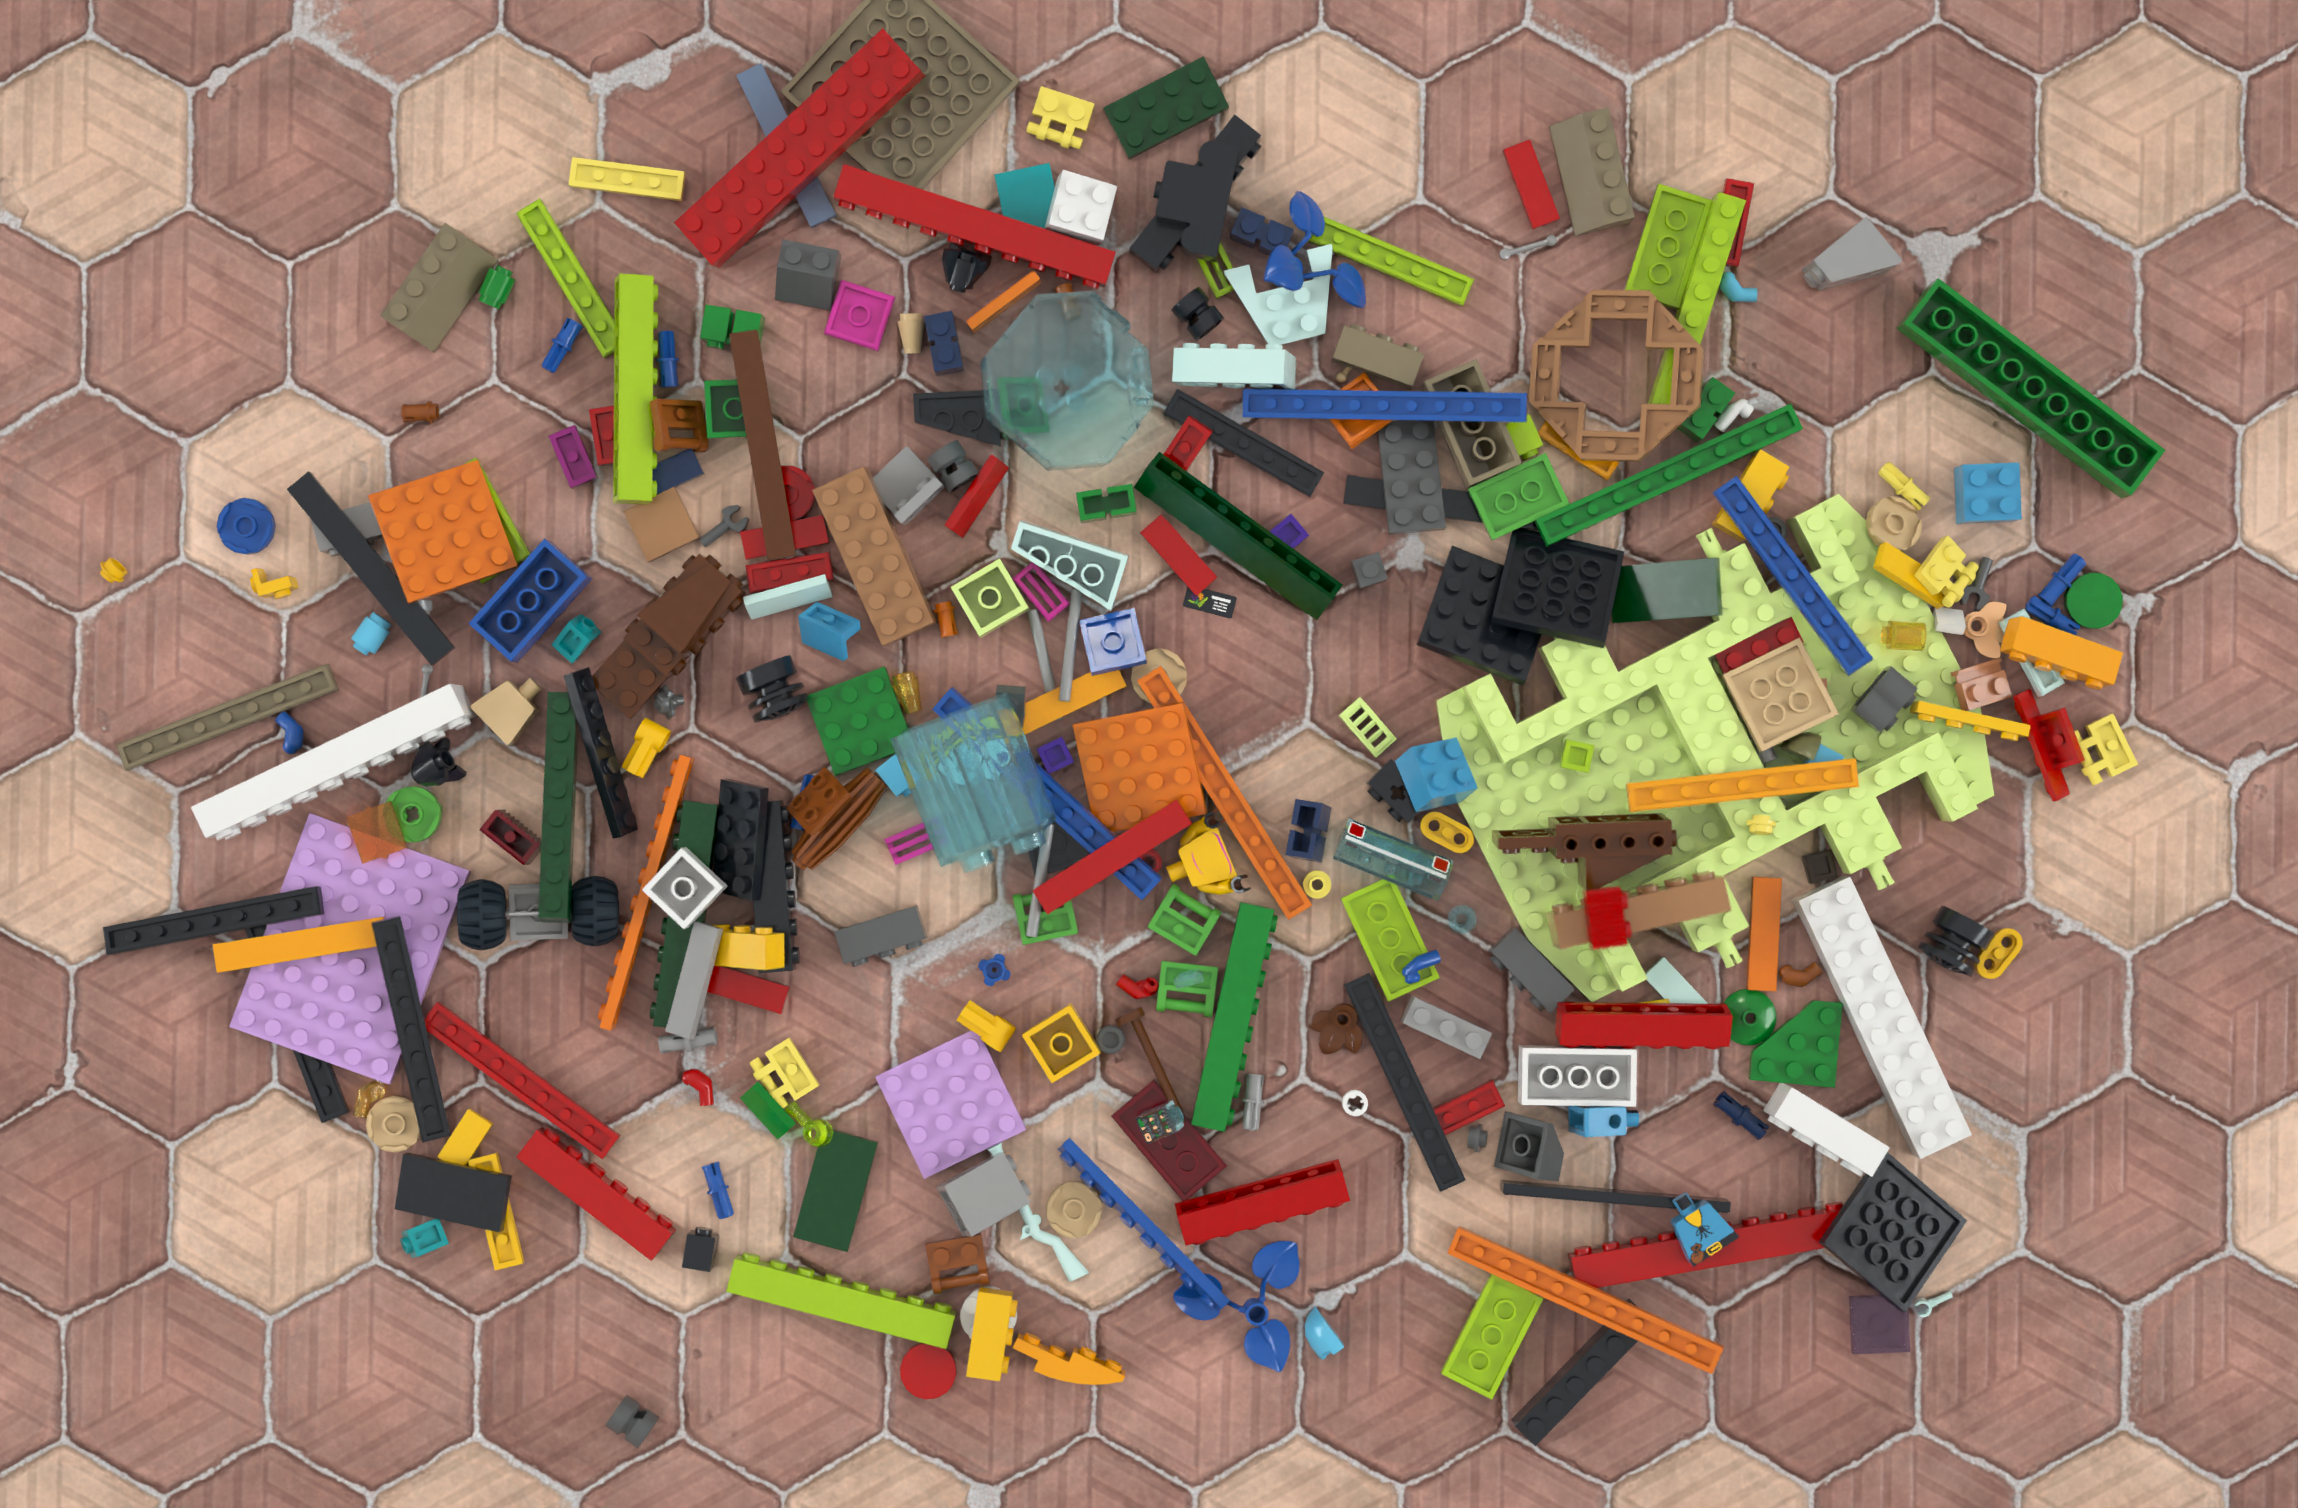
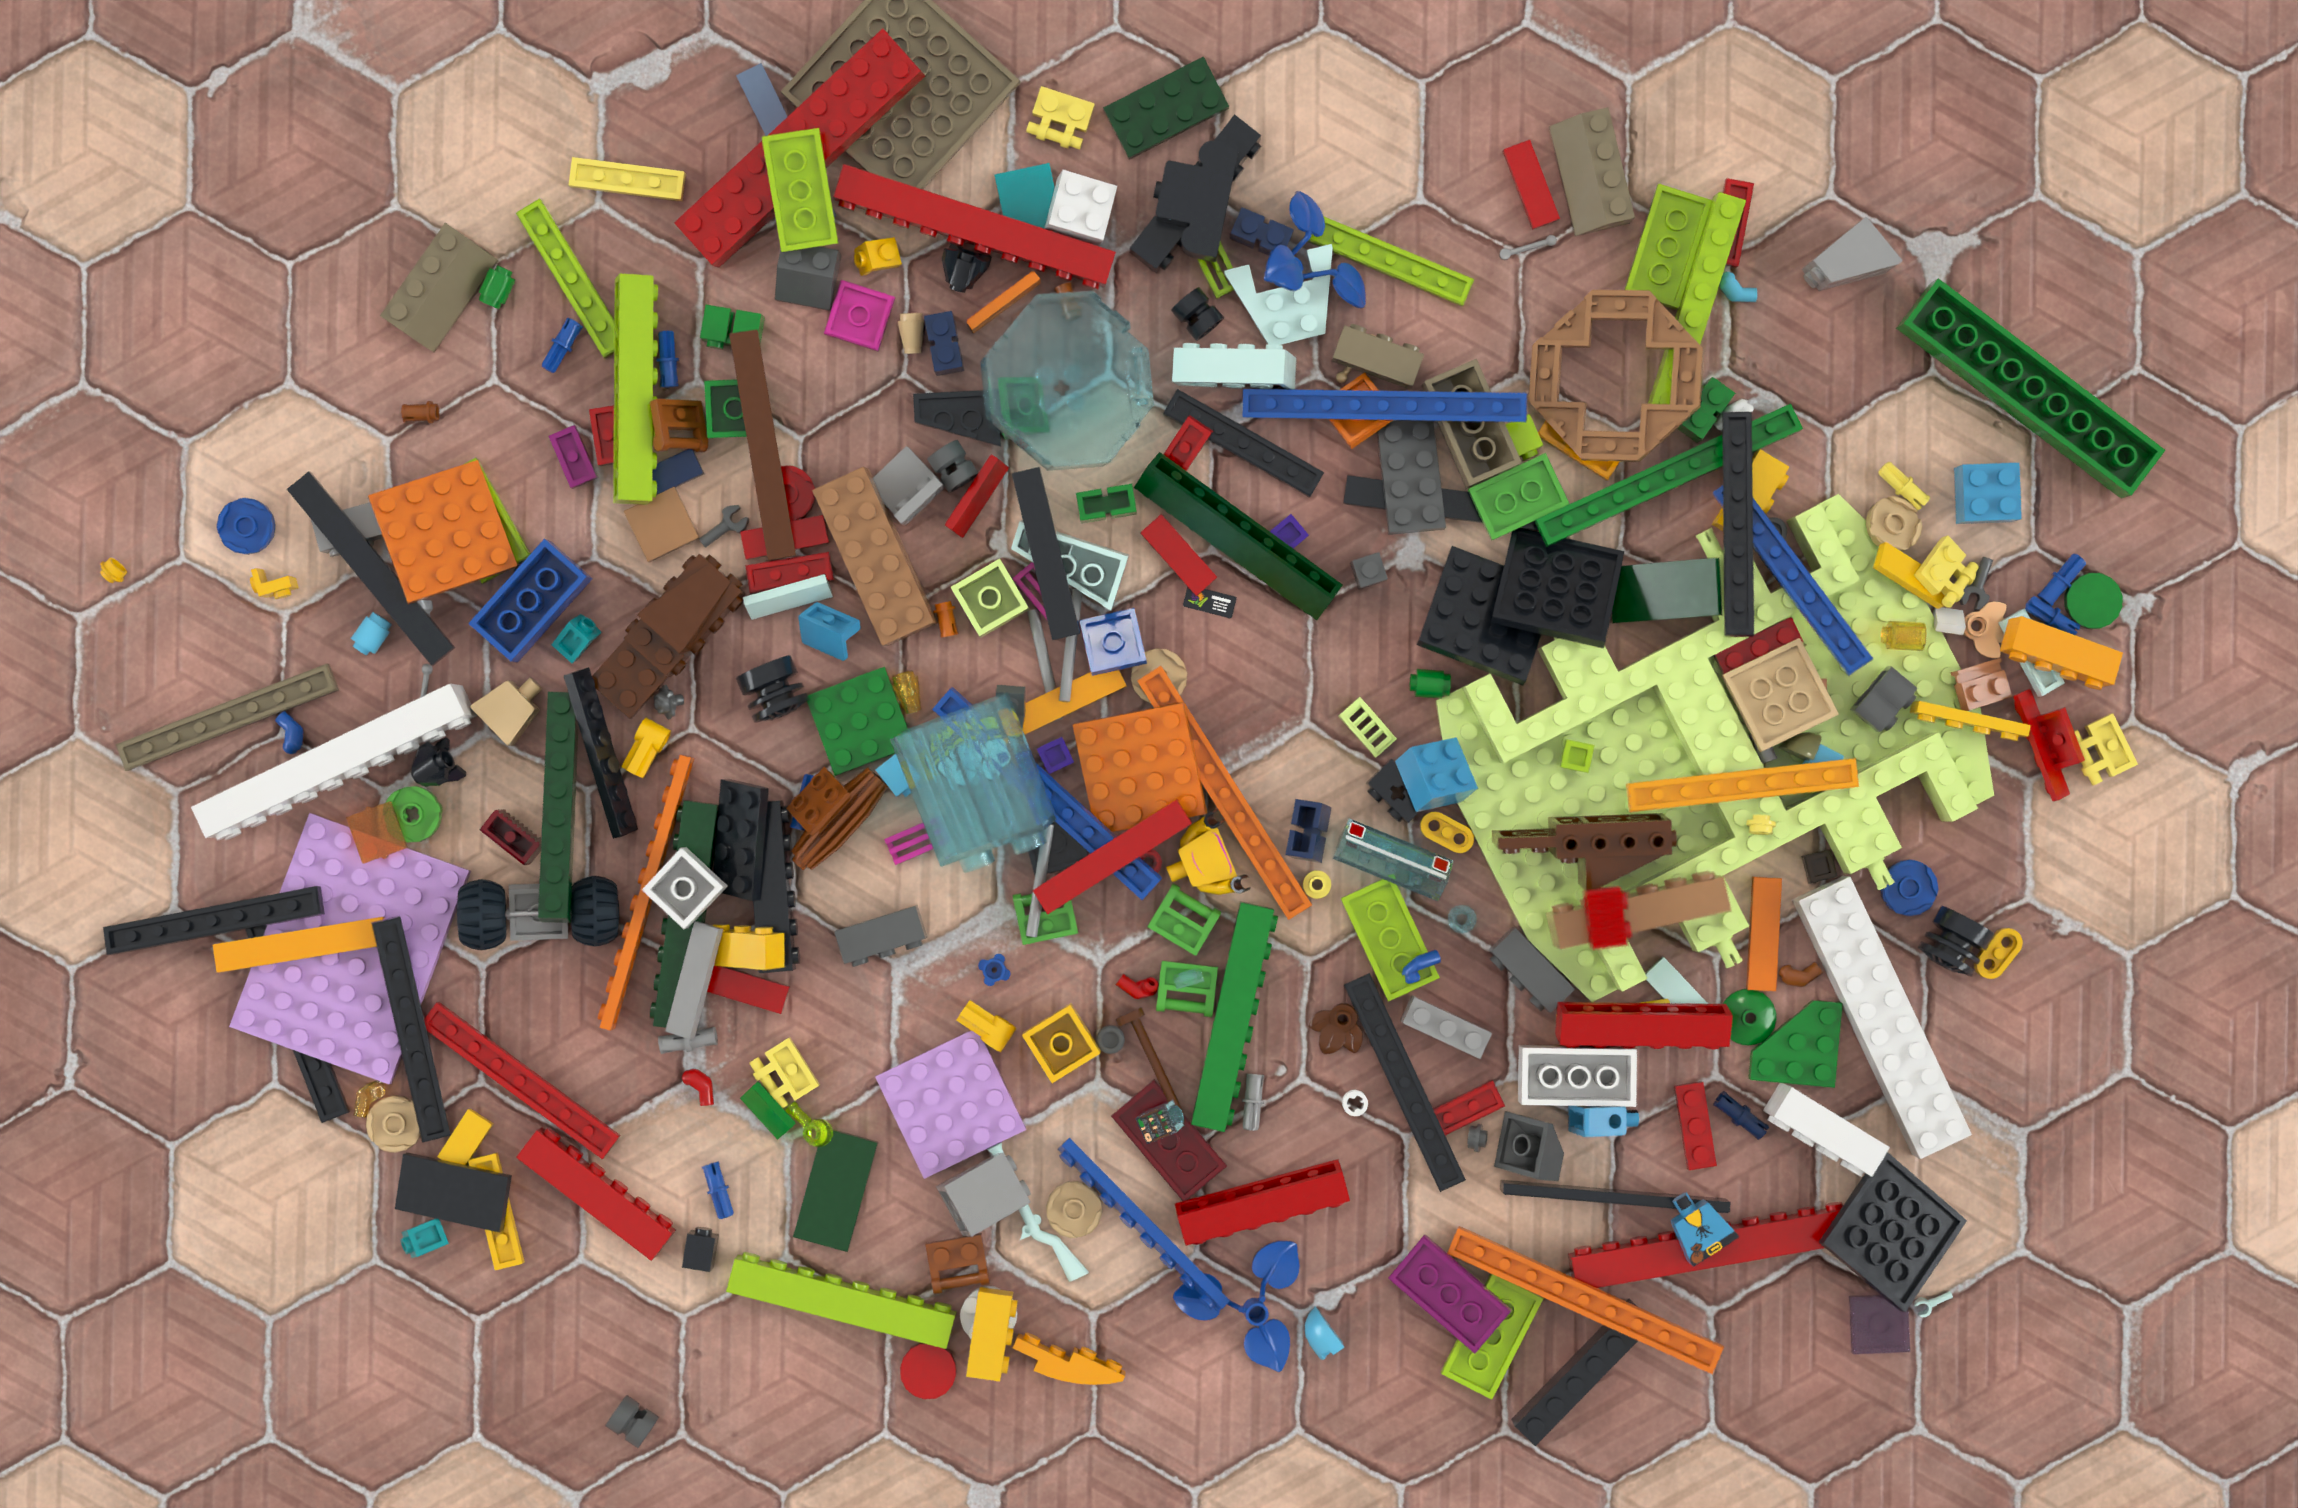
(800, 189): none -> lime plate
(877, 255): none -> yellow bracket
(1046, 553): none -> black tile
(1430, 683): none -> green brick
(1450, 1294): none -> magenta tile
(1695, 1125): none -> red plate
(1738, 524): none -> black tile
(1913, 895): none -> blue tile

